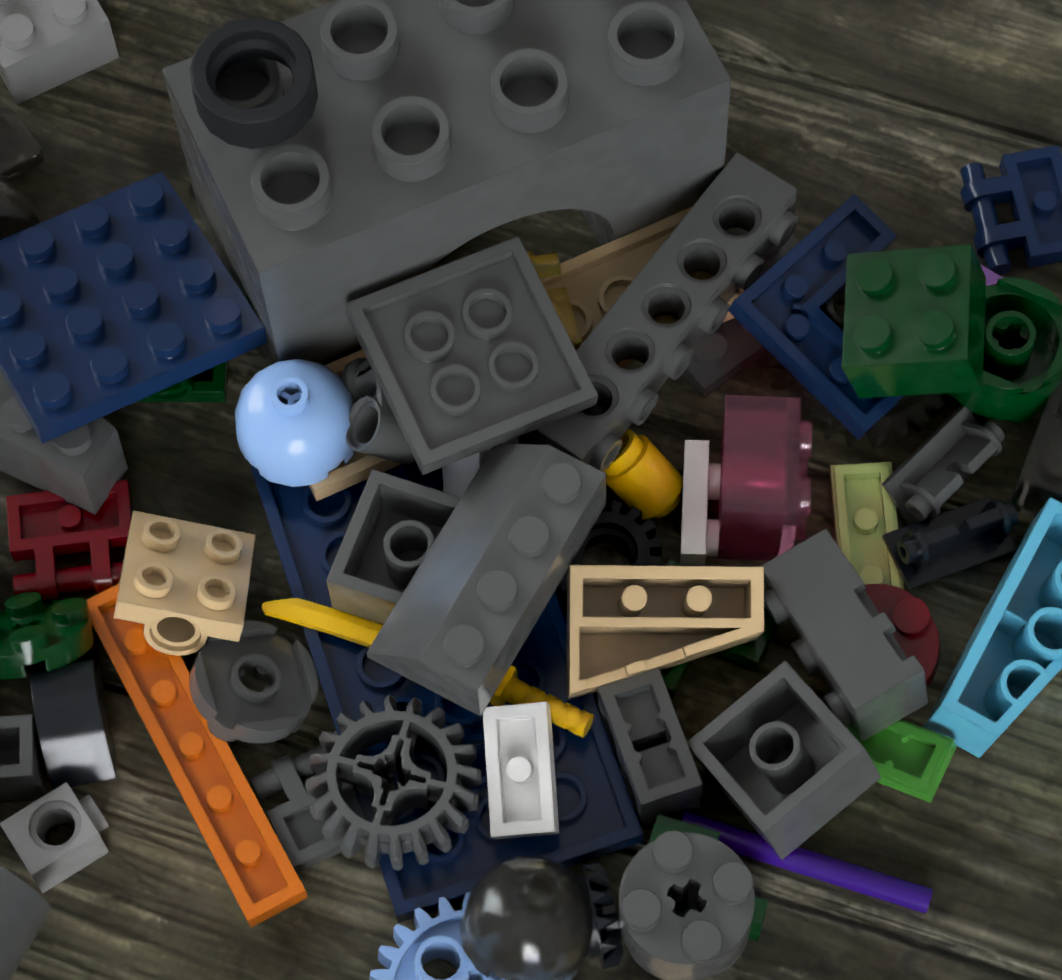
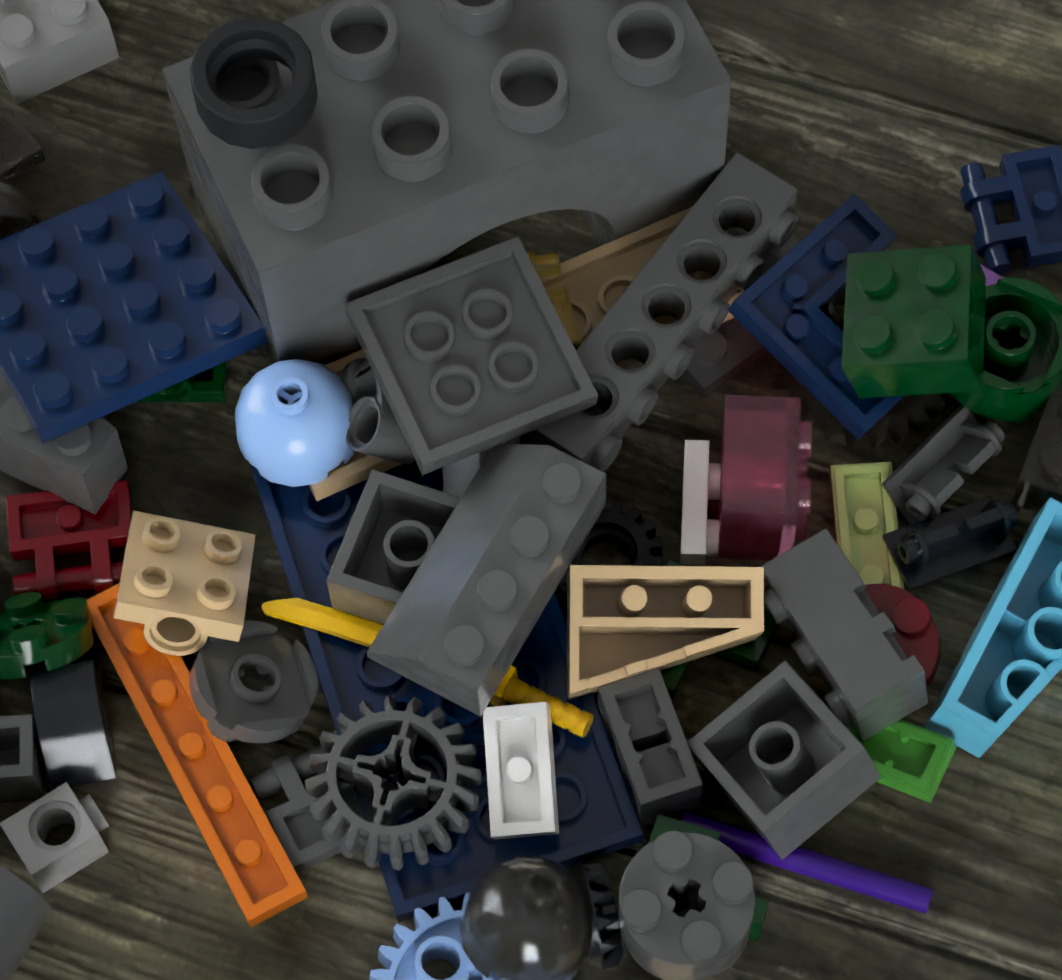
(644, 477): yellow brick -> none

